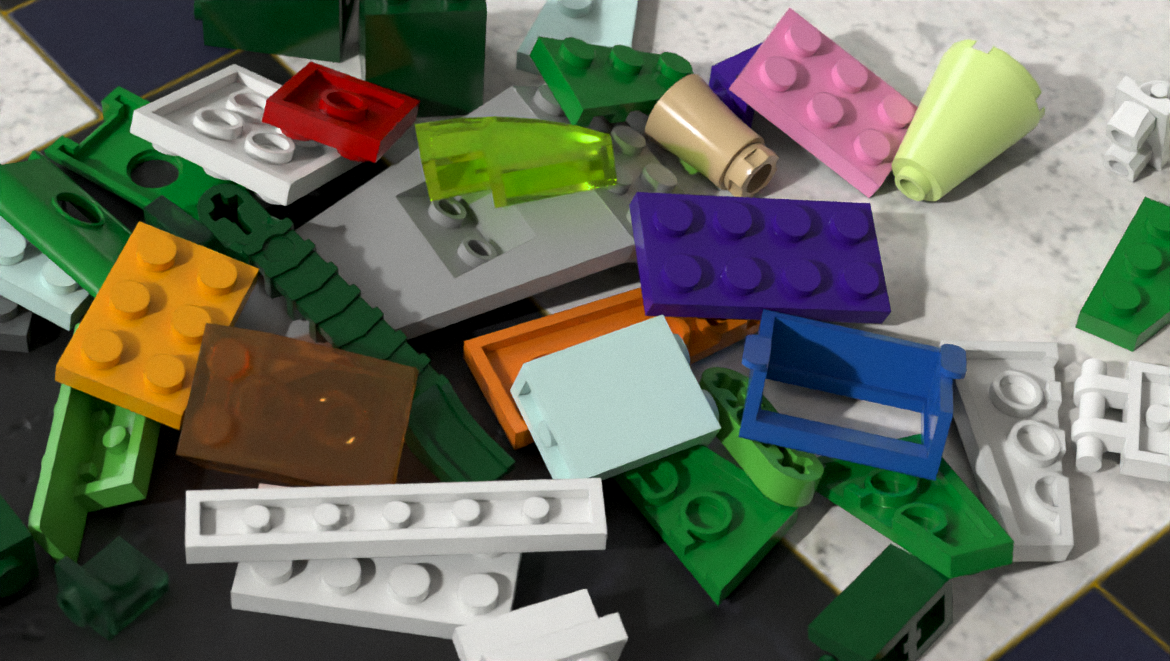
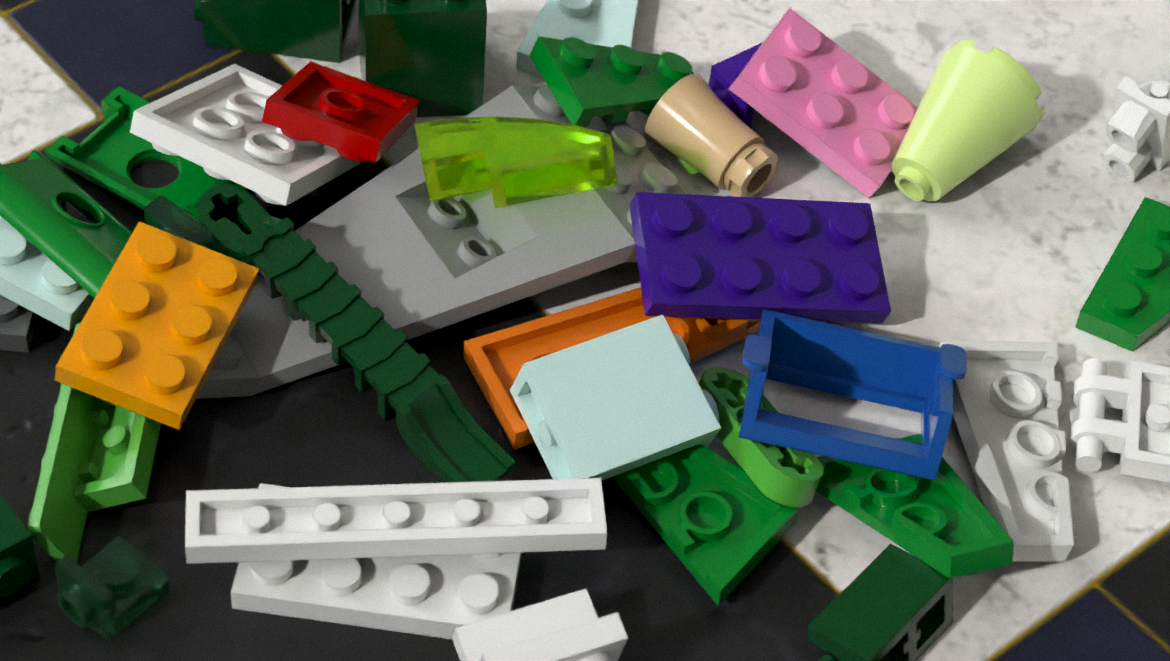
(295, 410): clear orange slope -> none

